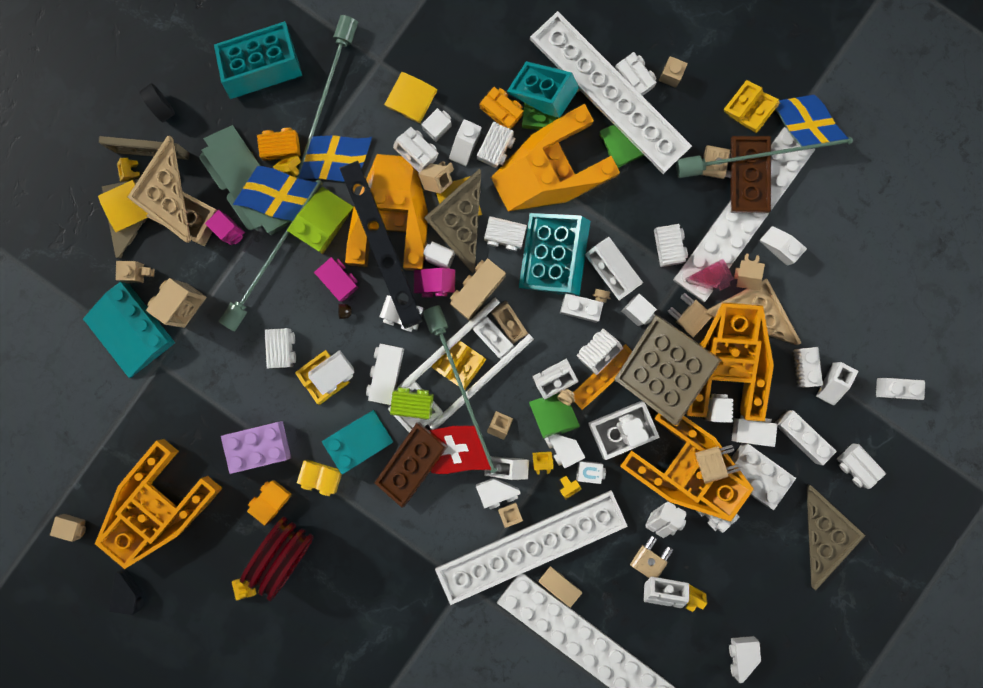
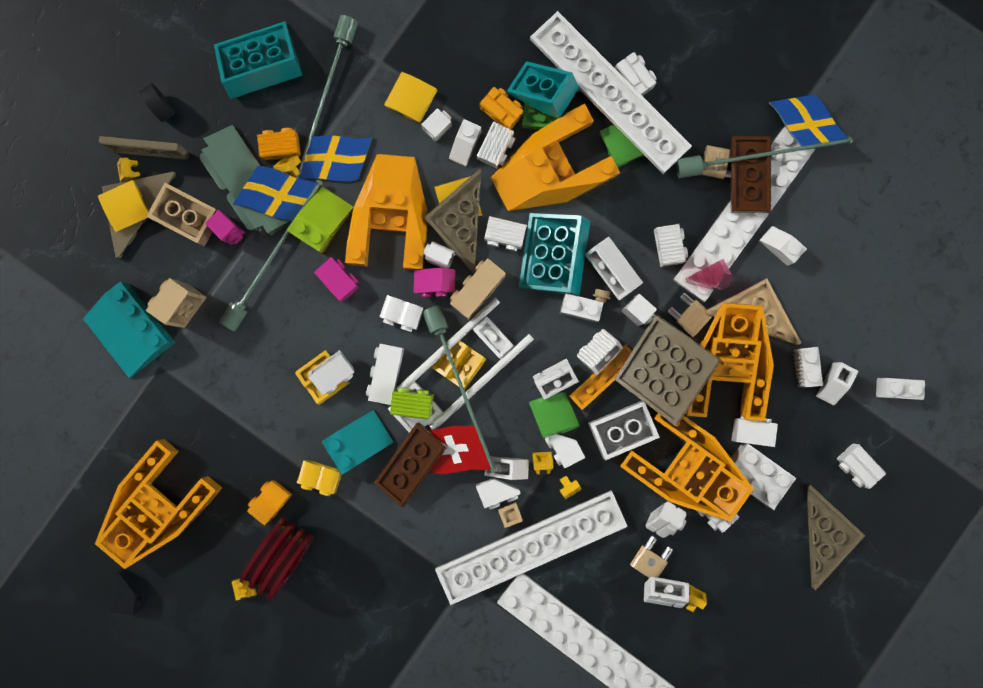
(68, 527): tan brick -> none
(132, 272): tan brick -> none
(161, 191): tan tile -> none
(256, 447): lavender brick -> none
(279, 348): white brick -> none
(344, 311): dark brown hinge -> none
(381, 244): black beam -> none
(415, 149): white brick -> none
(436, 177): tan brick -> none
(500, 425): tan slope -> none
(509, 322): tan slope -> none
(560, 586): tan slope -> none
(566, 397): tan plate -> none
(590, 472): white brick -> none
(632, 430): white brick -> none
(673, 72): tan brick -> none
(713, 465): tan piece -> none
(720, 408): white brick -> none
(745, 657): white slope -> none
(749, 273): tan brick -> none
(751, 106): yellow slope -> none
(805, 437): white brick -> none

